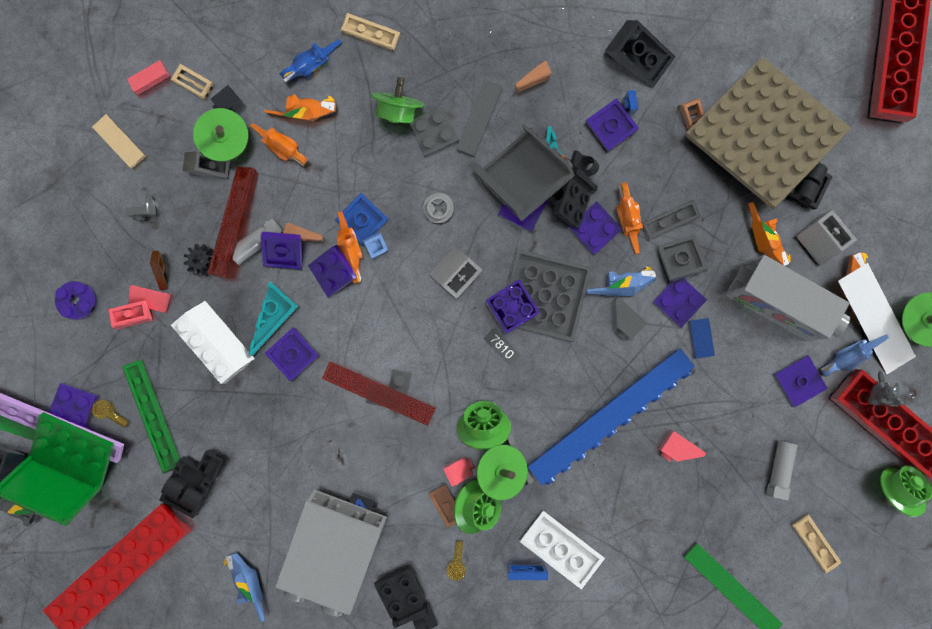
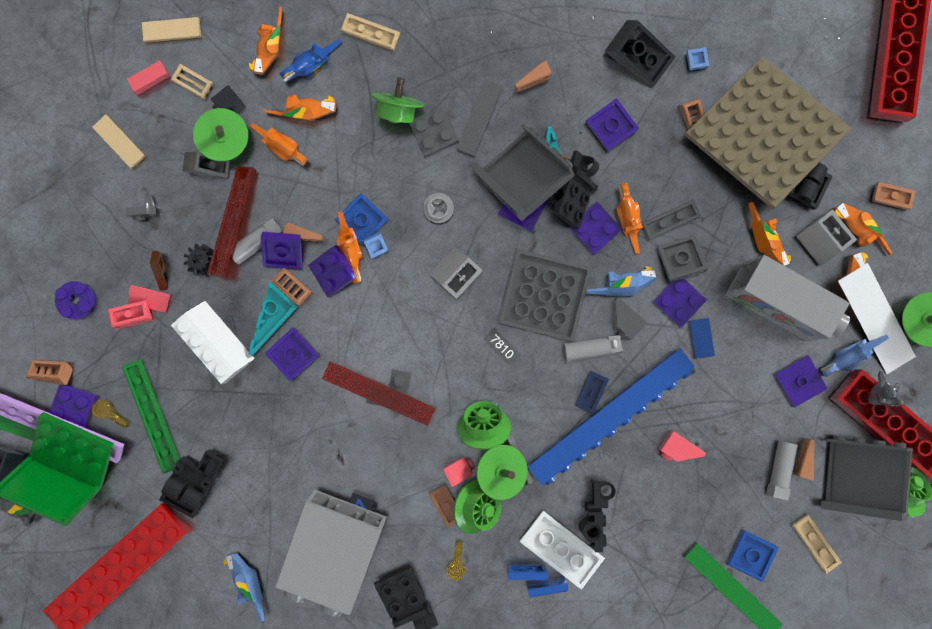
(61, 376): none -> nougat slope
(171, 29): none -> tan tile
(267, 46): none -> orange animal
(303, 296): none -> nougat slope
(512, 306): dark purple brick -> none
(547, 587): none -> blue tile
(592, 392): none -> dark blue plate
(593, 348): none -> light grey piece
(596, 518): none -> black plate
(630, 102): blue plate -> none
(697, 58): none -> medium blue plate
(752, 555): none -> blue tile
(805, 463): none -> nougat slope
(862, 226): none -> orange animal
(868, 478): none -> dark grey panel
(893, 195): none -> nougat plate

